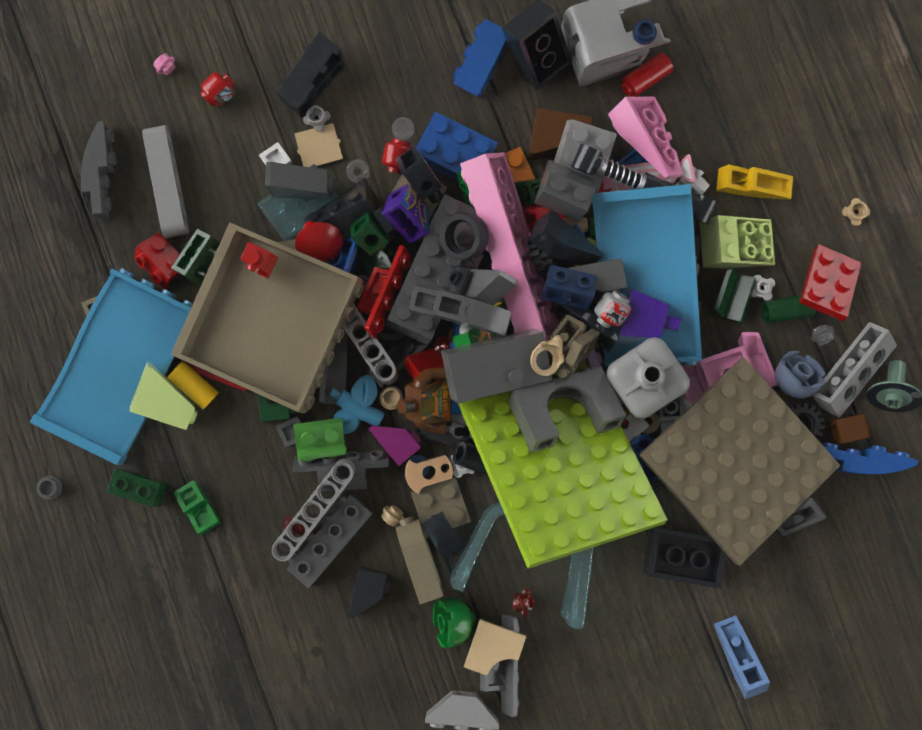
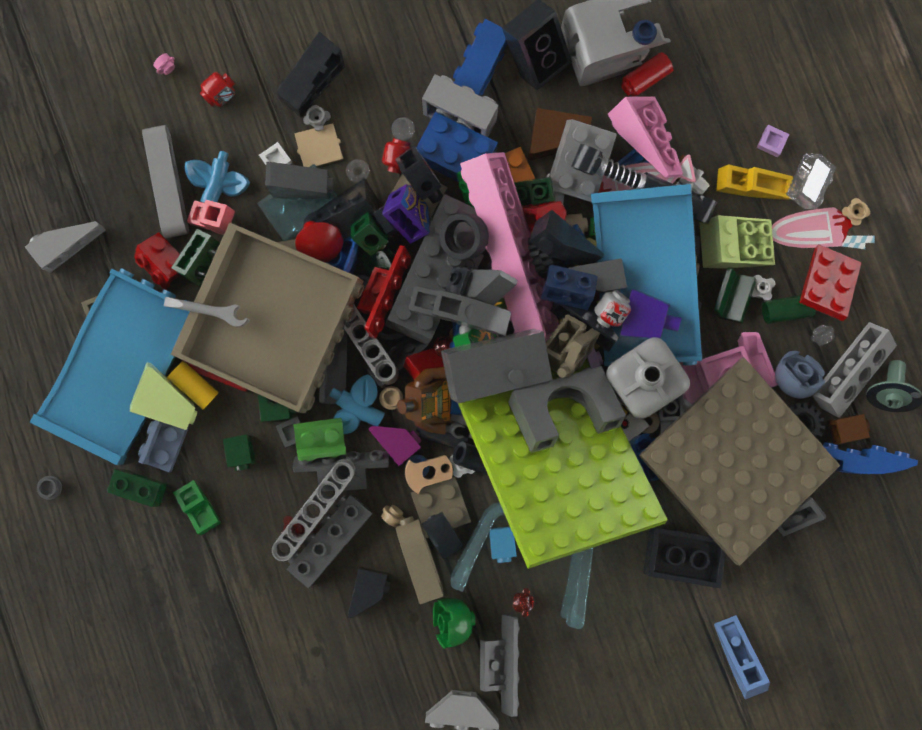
(59, 245): none -> light grey slope
(96, 163): dark grey slope -> none
(162, 445): none -> sand blue bracket
(211, 216): none -> coral brick
(216, 178): none -> dark azure plant
(226, 313): none -> light grey piece
(239, 452): none -> dark green brick
(259, 260): red brick -> none
(460, 105): none -> light grey brick
(491, 645): tan tile -> none
(502, 544): none -> dark azure brick
(555, 347): tan piece -> none
(565, 191): dark grey slope -> none
(772, 141): none -> lavender plate
(811, 181): none -> clear brick
(817, 227): none -> sticker

